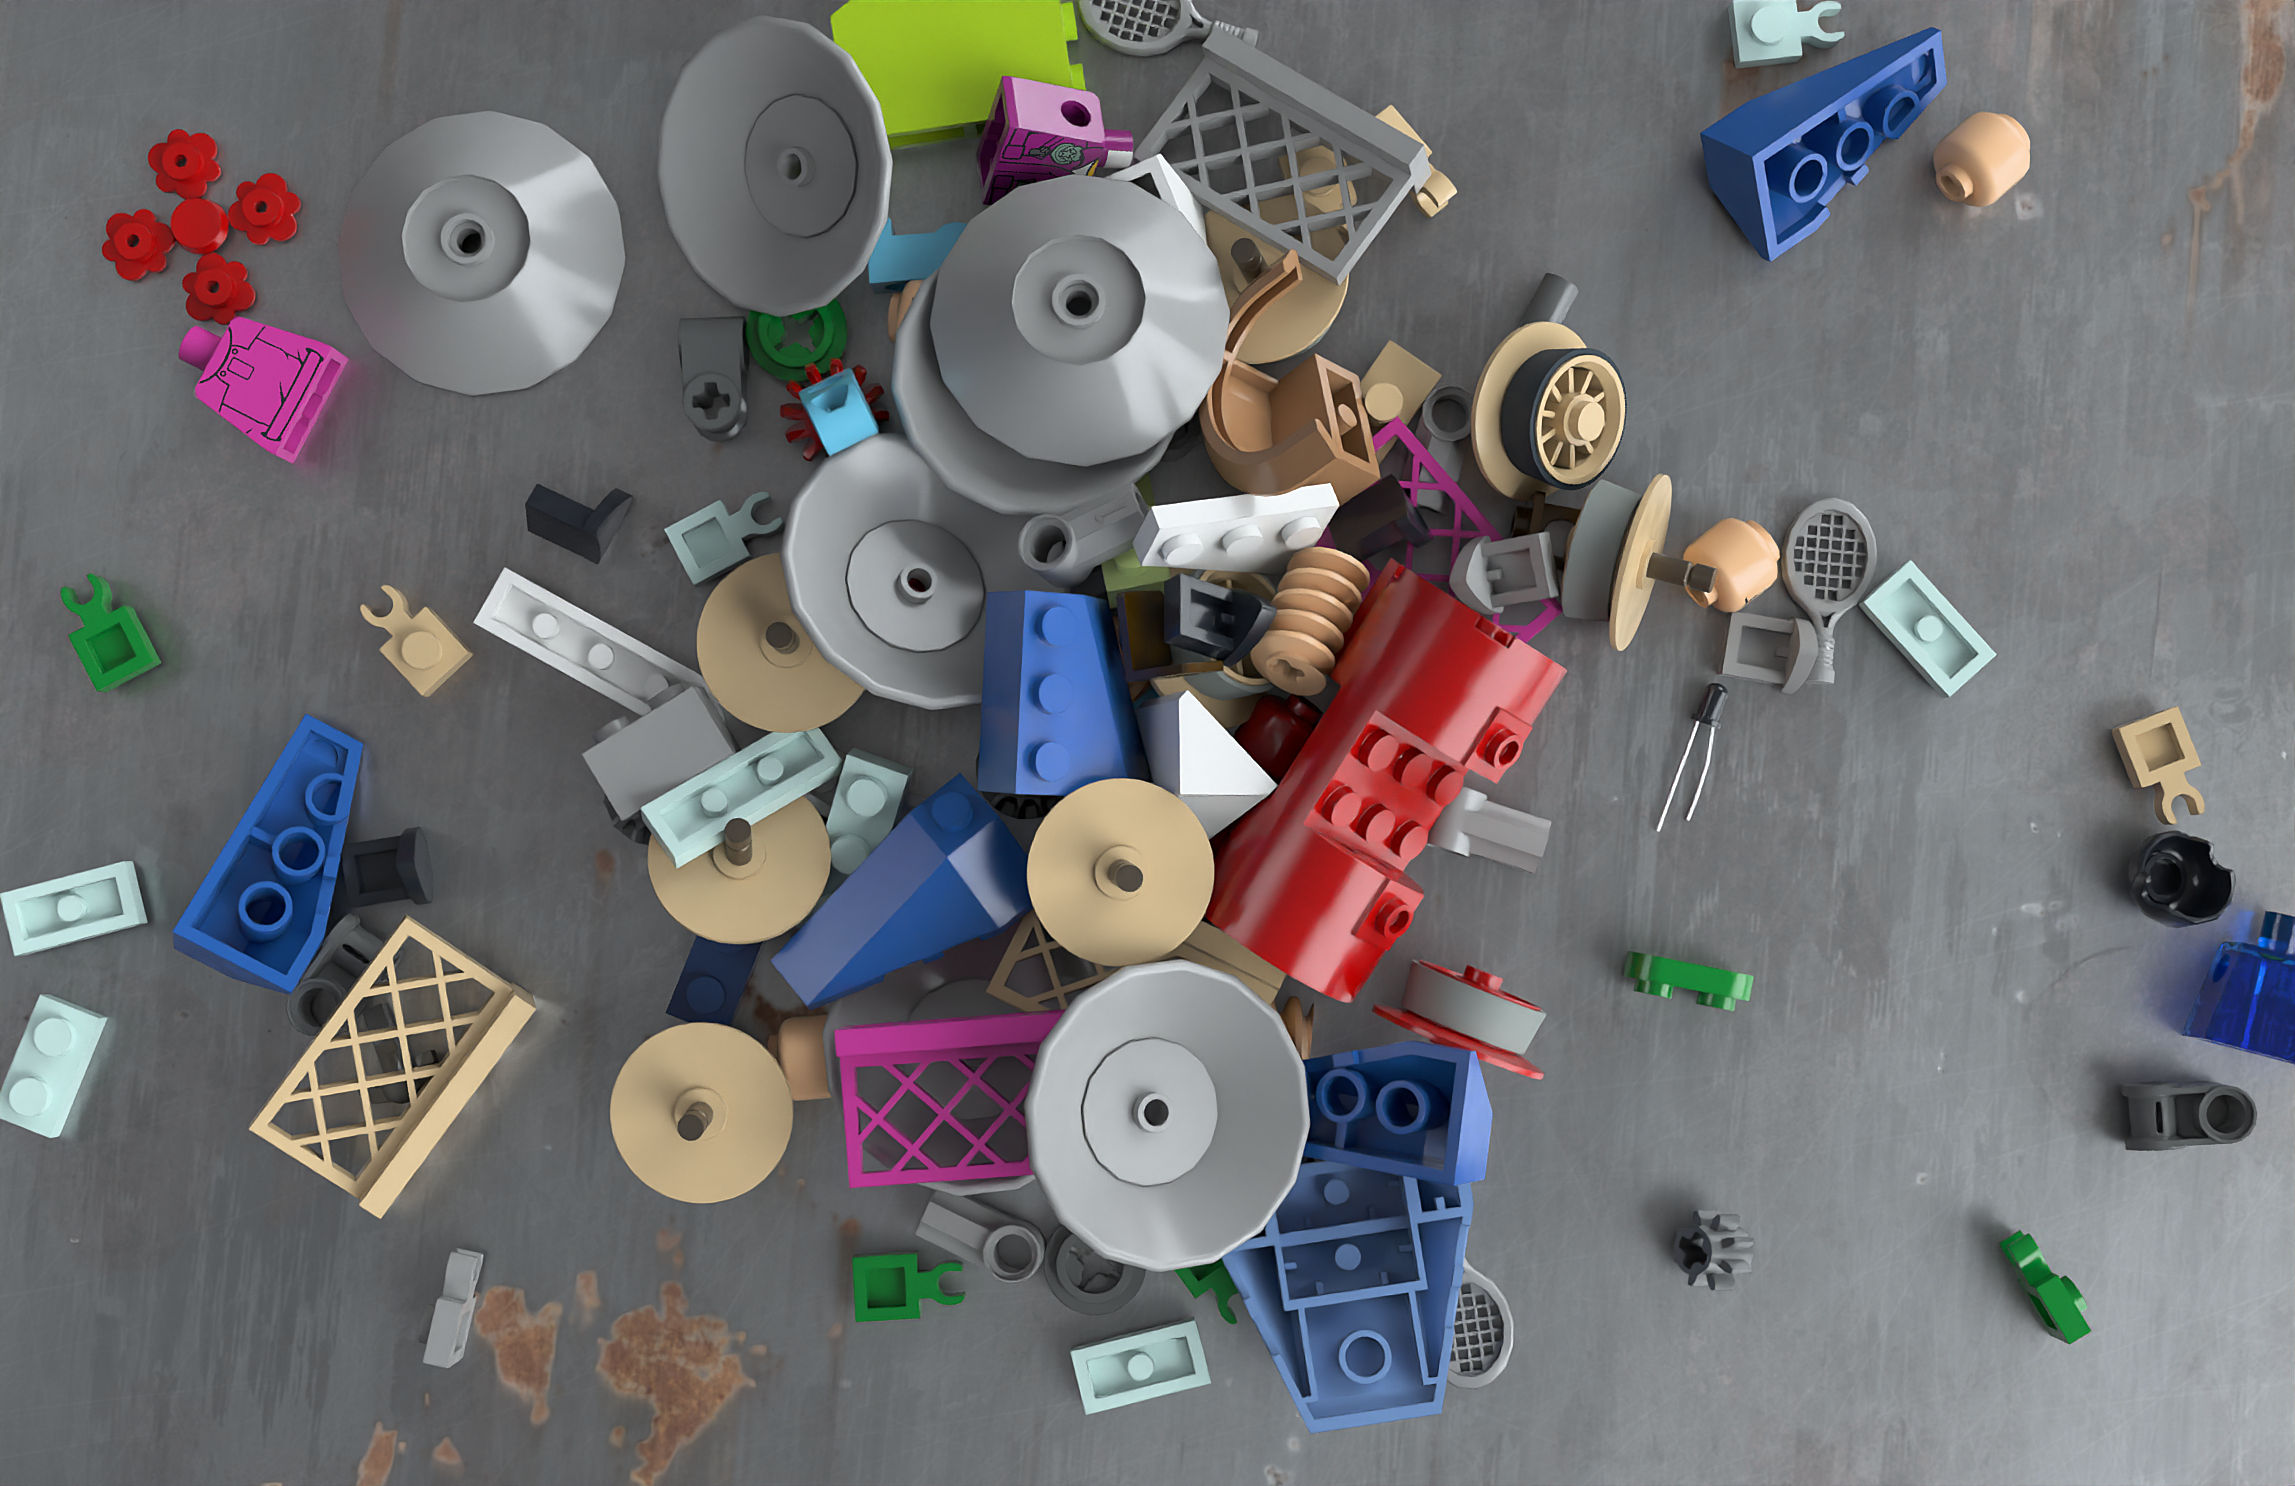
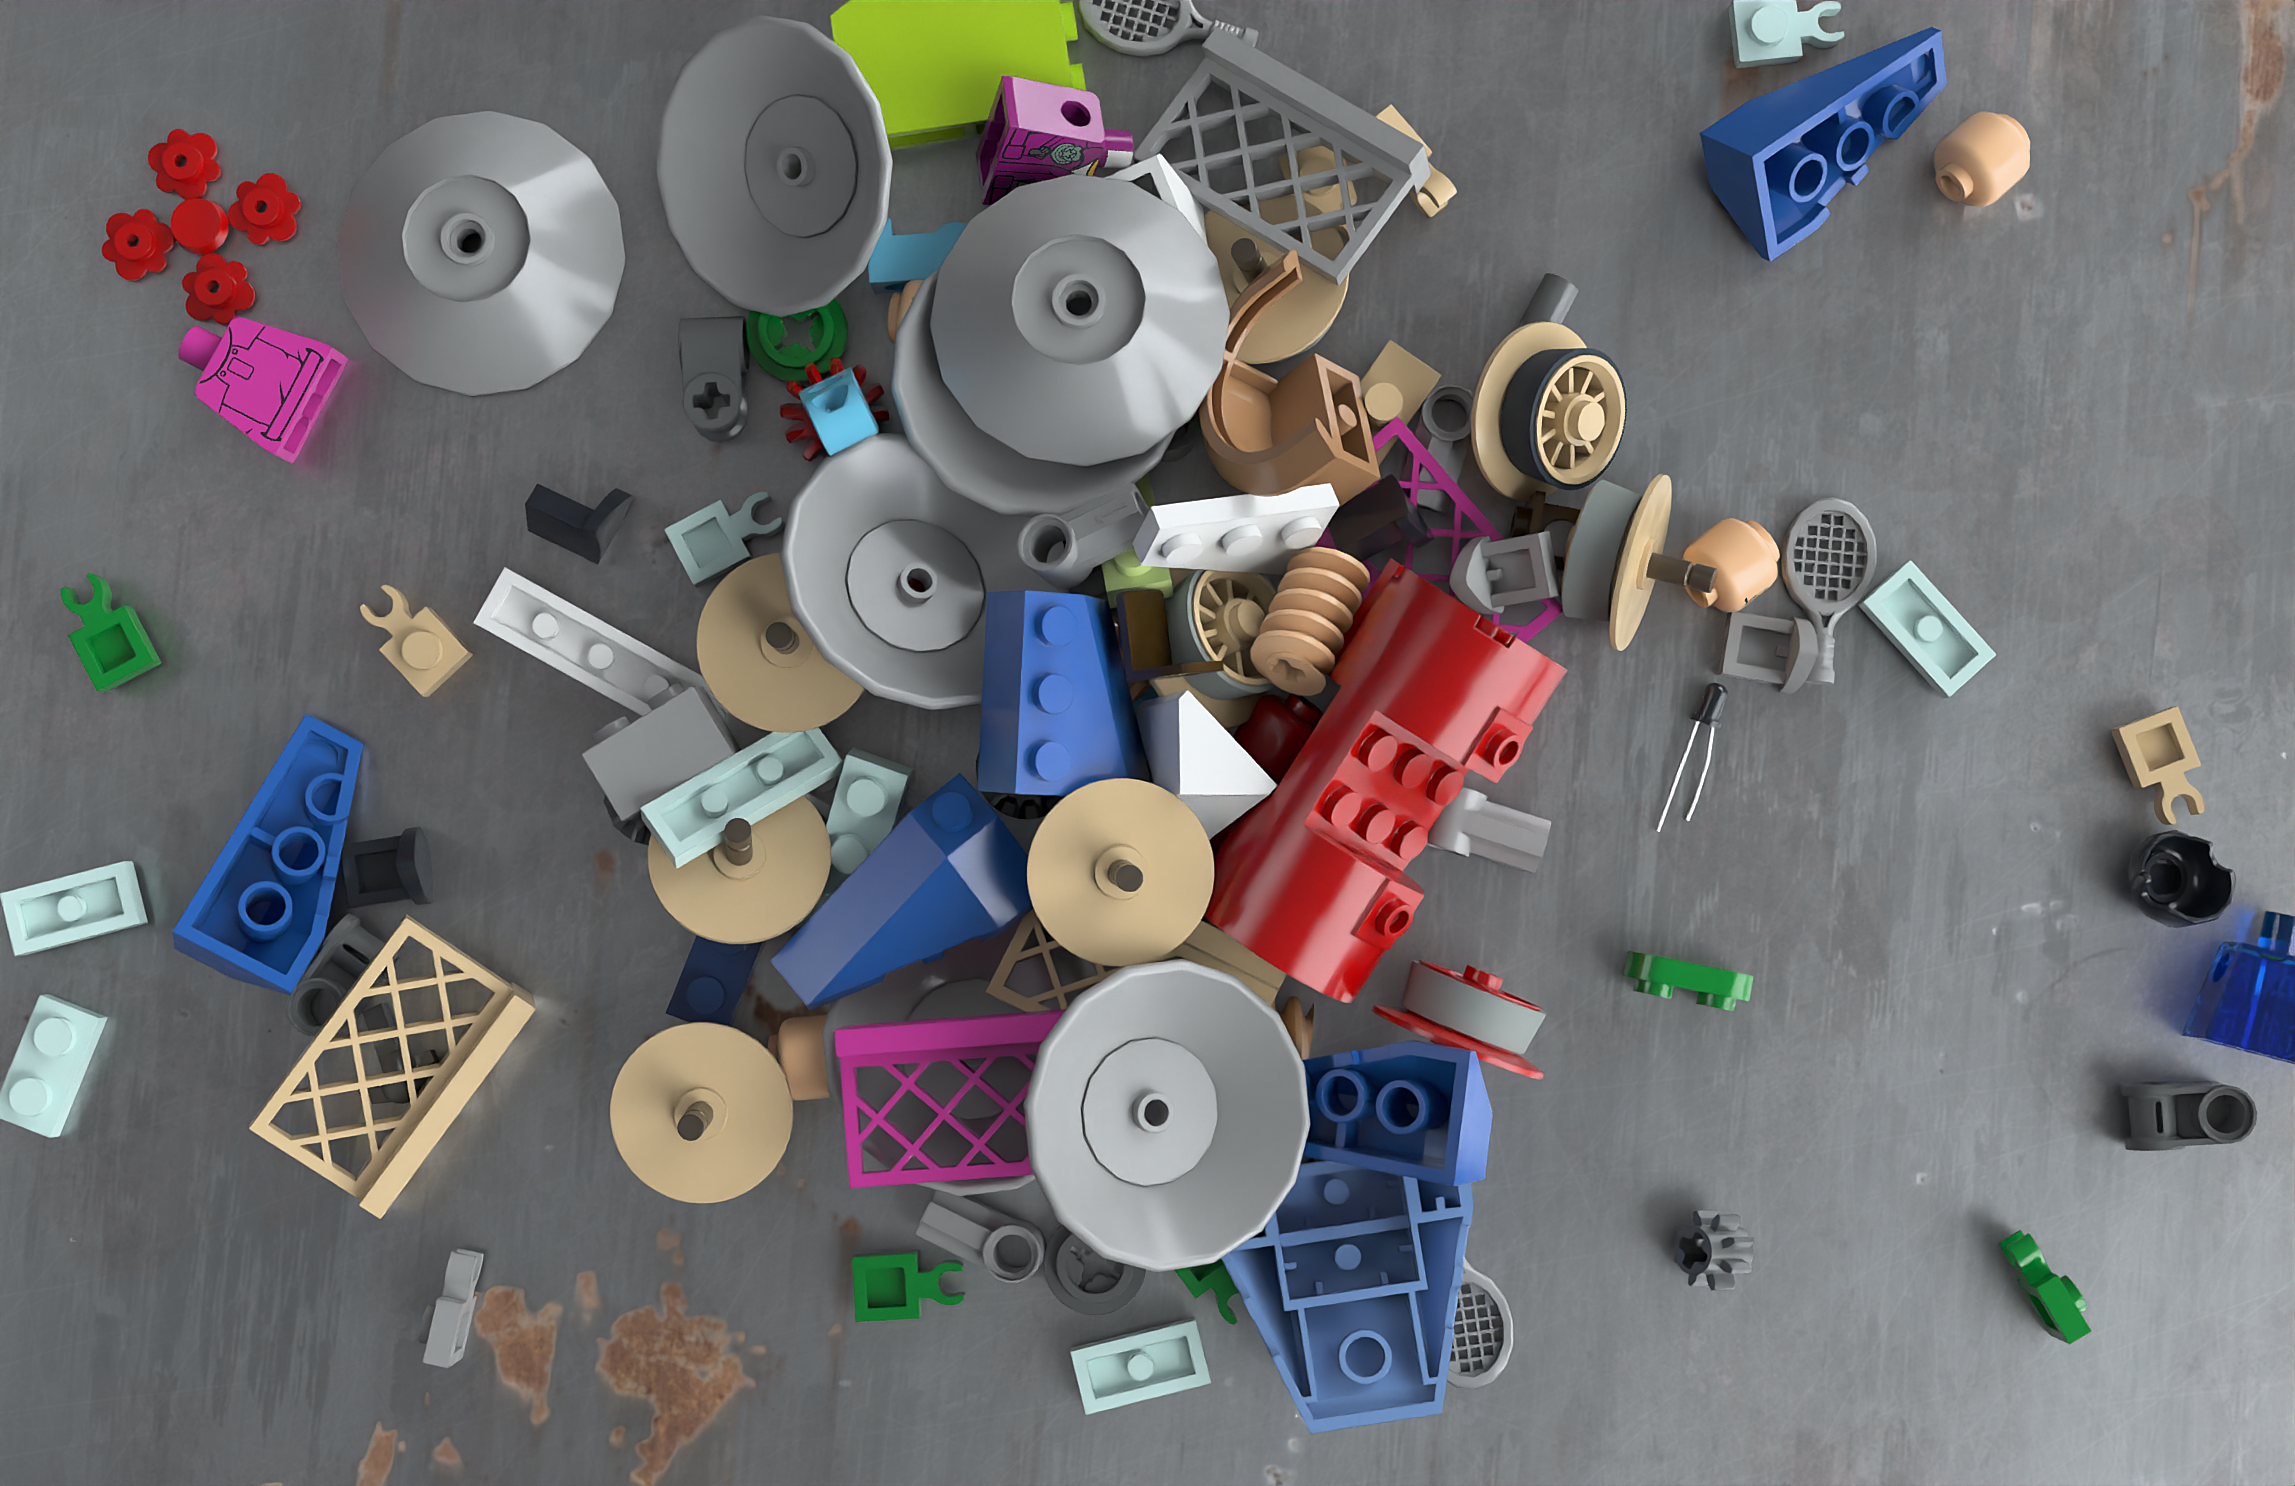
(1214, 618): black tile -> none

